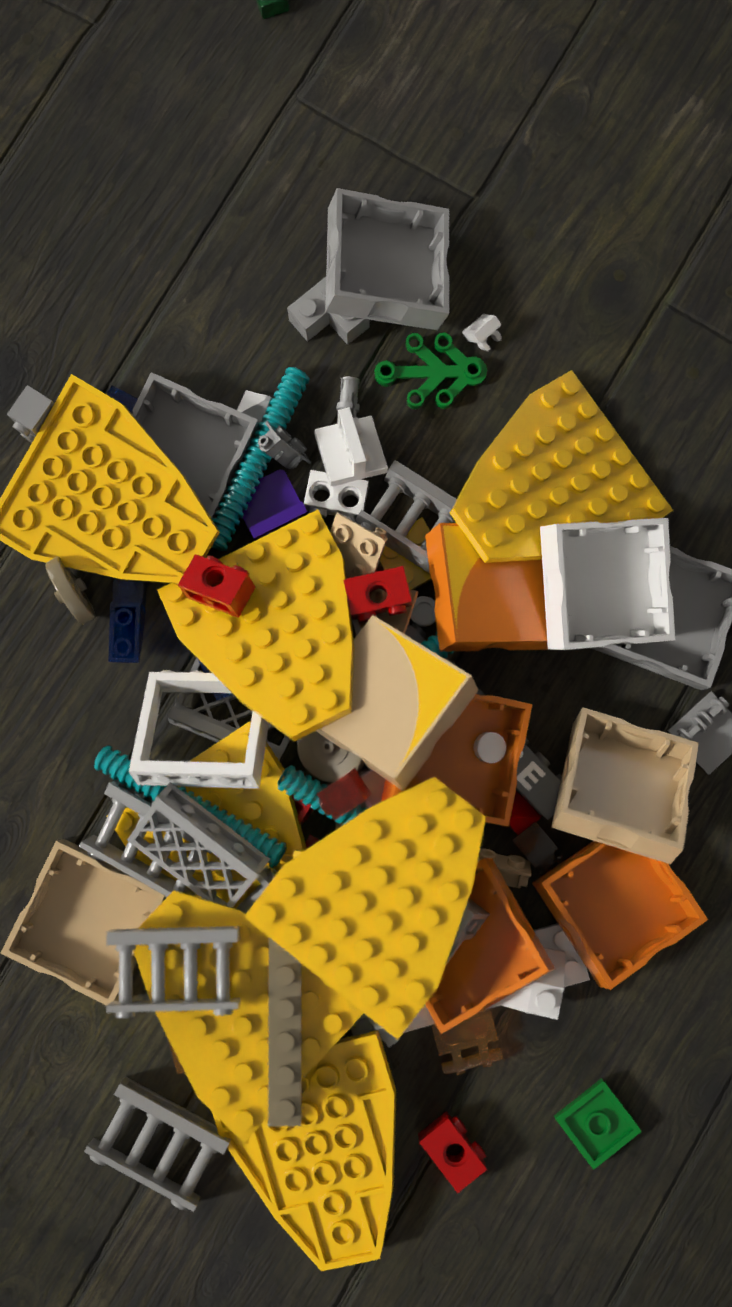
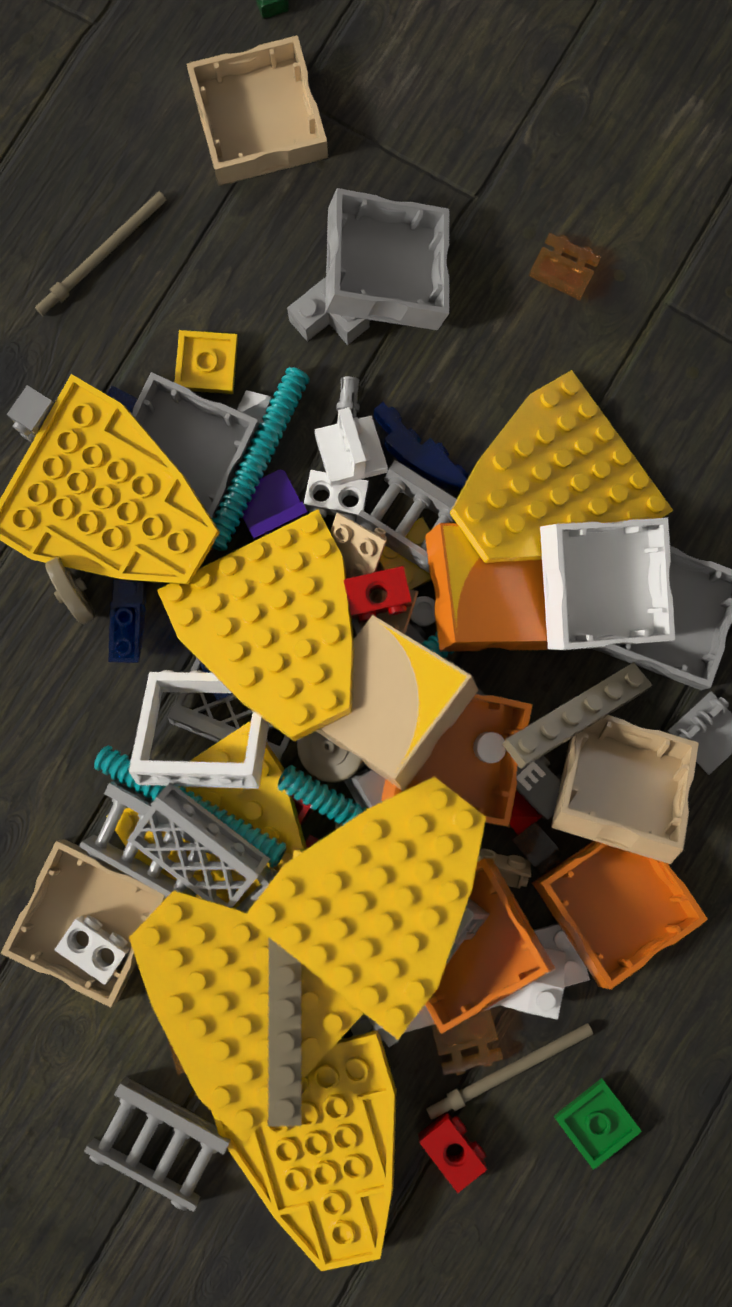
(60, 291): none -> dark tan bar
(89, 956): none -> white brick
(158, 942): light grey fence -> none
(206, 361): none -> yellow plate
(226, 597): red brick -> none
(258, 110): none -> tan tile
(278, 445): dark grey hinge -> none
(343, 794): clear red brick -> none
(426, 460): none -> clear blue slope
(435, 371): green plant -> none
(457, 1099): none -> dark tan bar
(481, 329): white tile -> none
(562, 272): none -> clear orange plate
(576, 715): none -> dark tan plate

